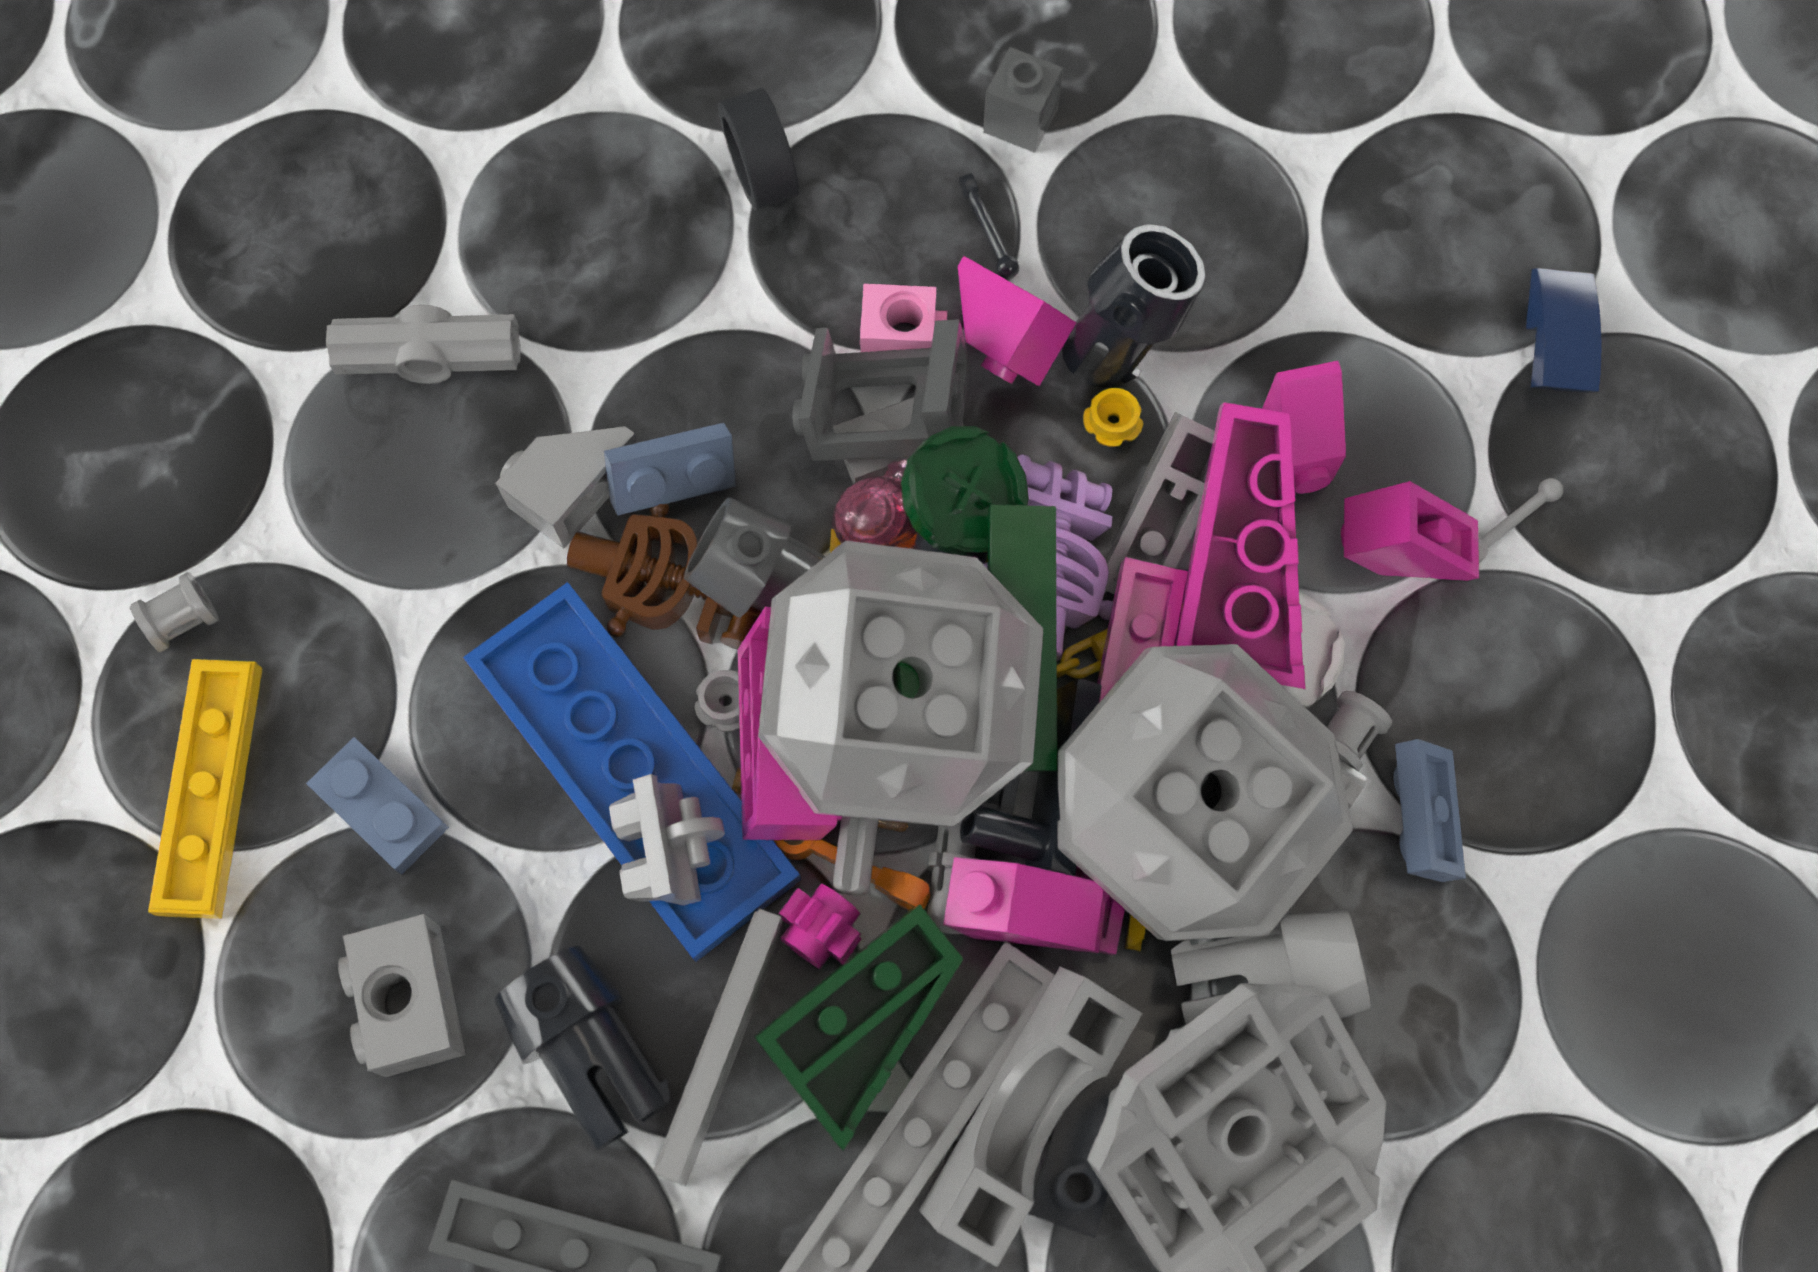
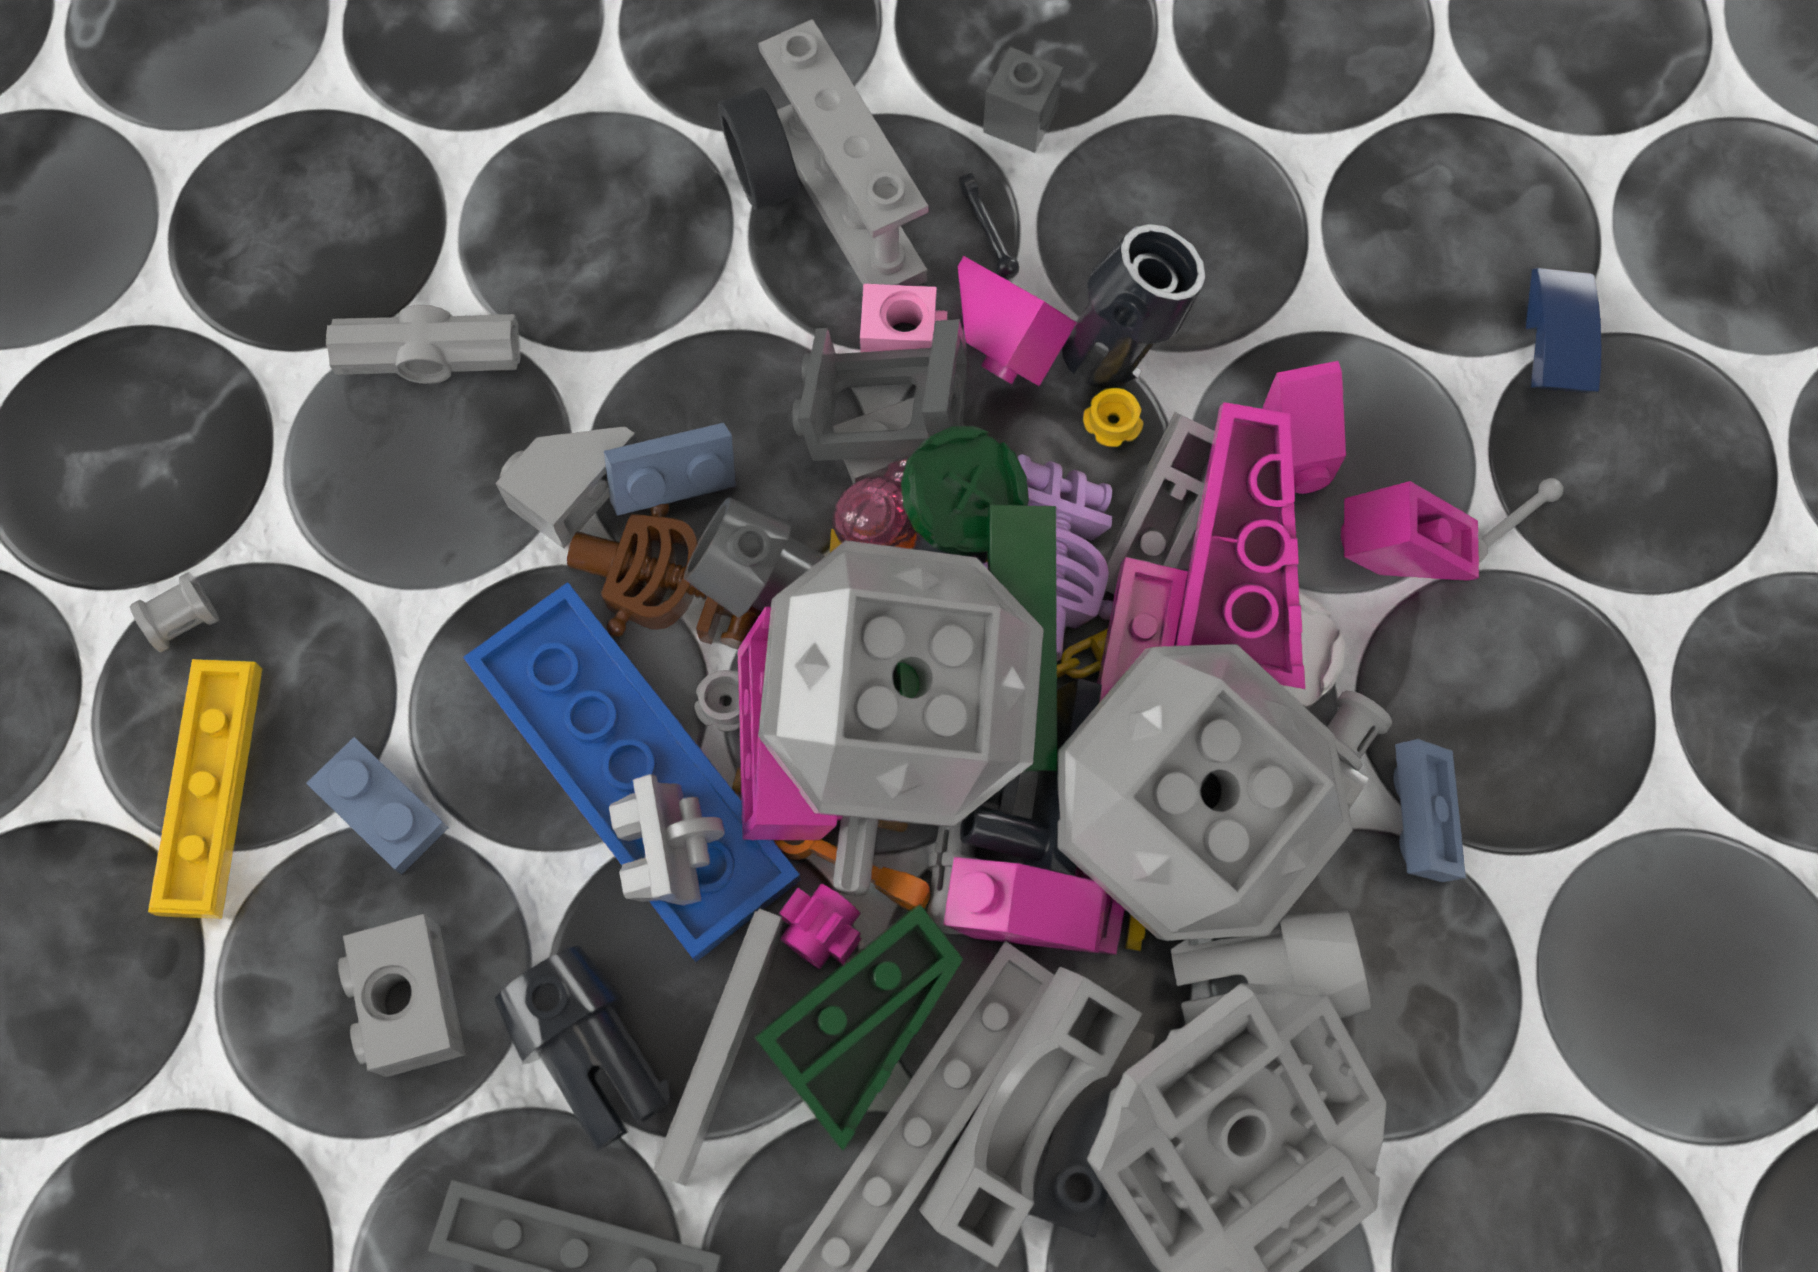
(845, 159): none -> light grey fence

